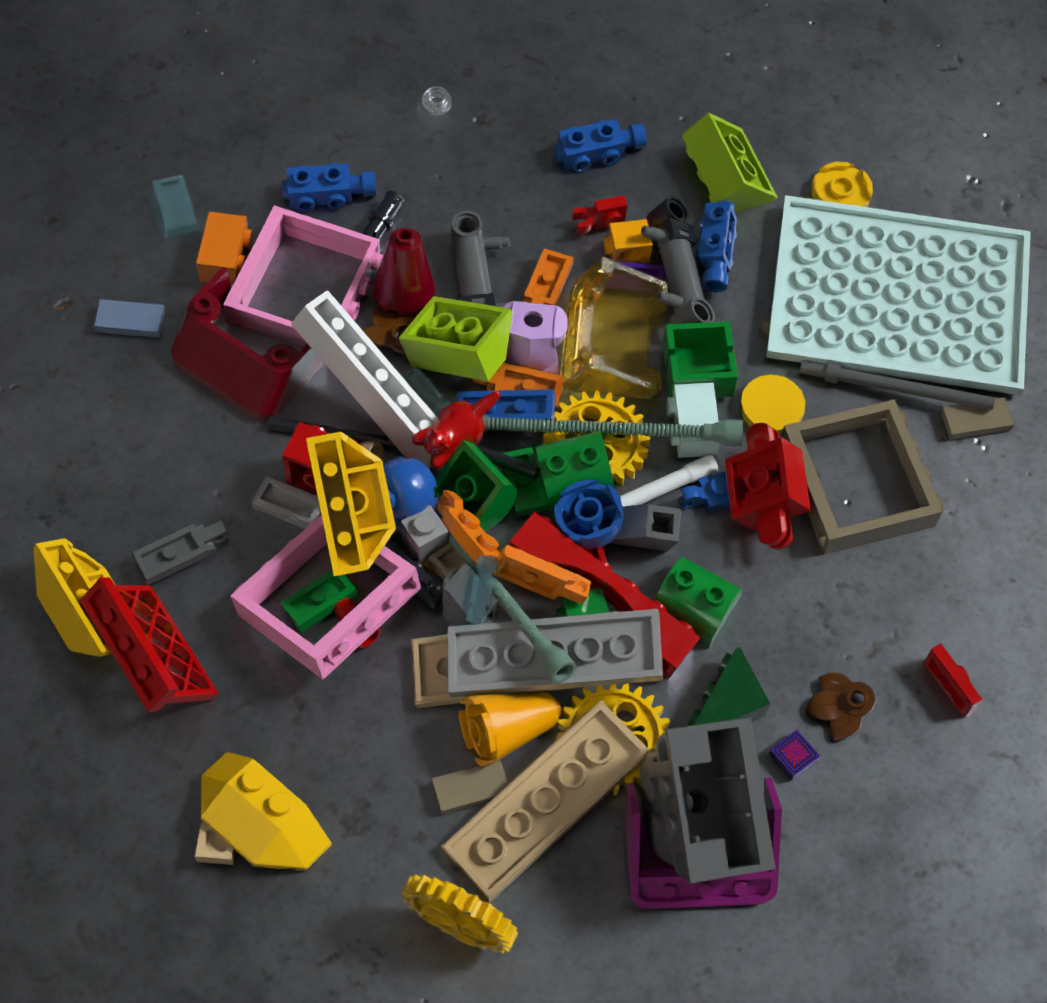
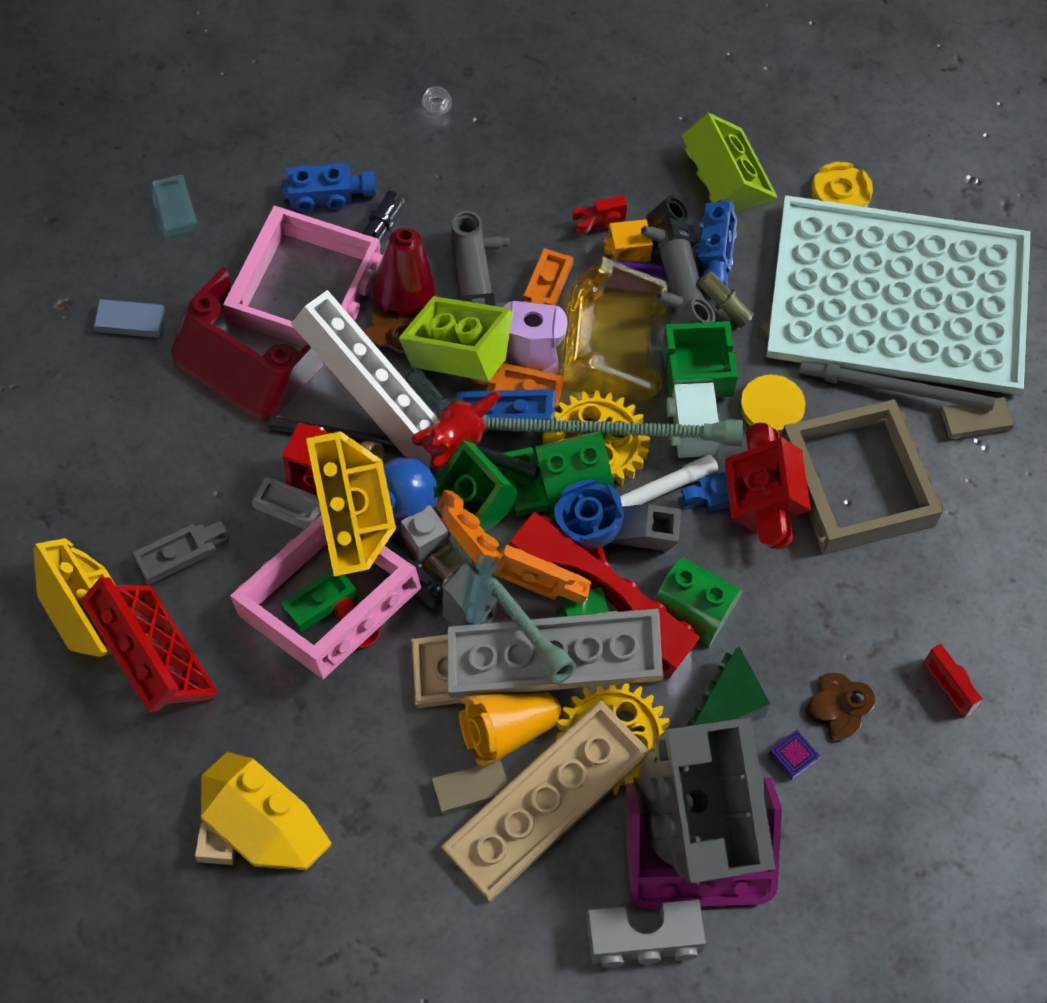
(223, 245): orange brick -> none
(459, 913): yellow gear -> none
(597, 143): blue brick -> none
(616, 941): none -> light grey arch
(725, 298): none -> olive axle

